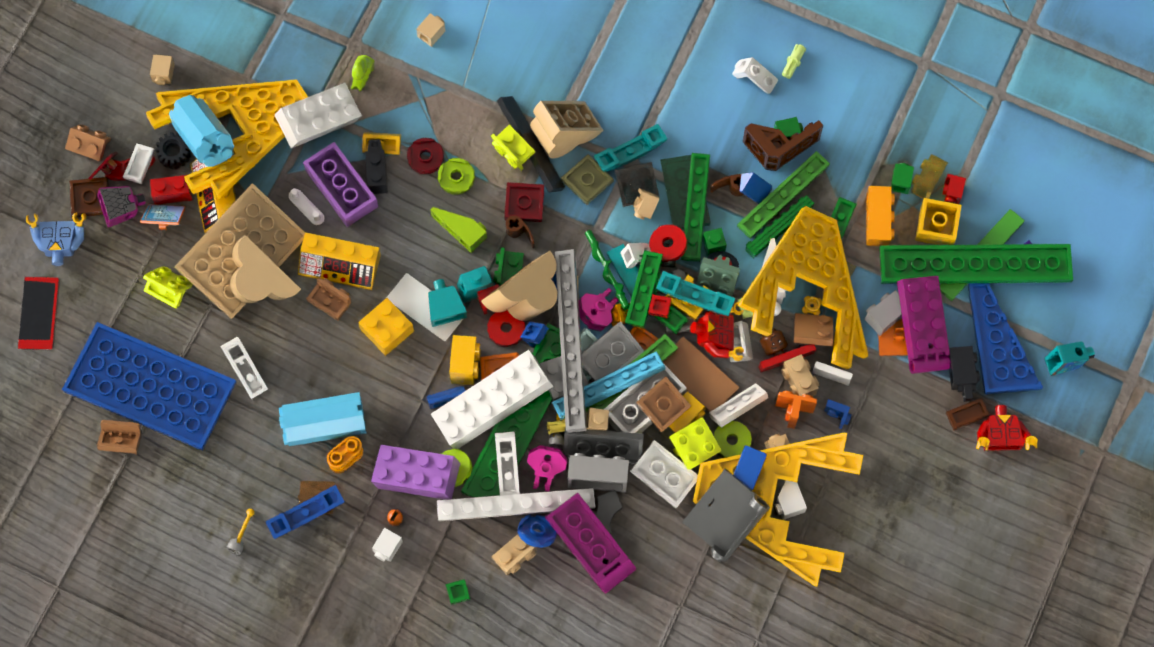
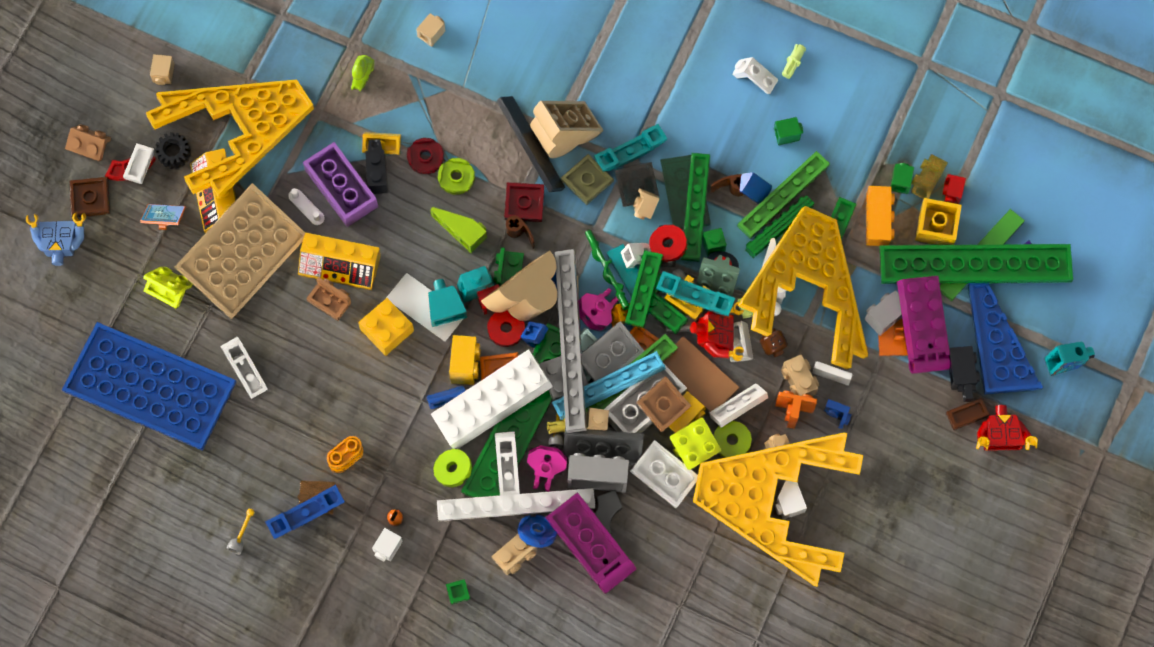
(38, 313): black sticker -> none
(103, 167): dark red piece -> none
(119, 204): torso -> none
(119, 436): medium nougat bracket -> none
(170, 190): red brick -> none
(201, 131): medium azure brick -> none
(258, 275): tan brick -> none
(318, 115): white brick -> none
(322, 419): medium azure brick -> none
(415, 472): medium lavender brick -> none
(514, 147): neon yellow bracket -> none
(660, 306): red plate -> none
(729, 517): dark grey door -> none
(749, 466): blue slope -> none
(766, 146): reddish brown bracket -> none
(780, 359): red tile -> none
(813, 310): yellow plate -> none
(813, 329): medium nougat plate -> none

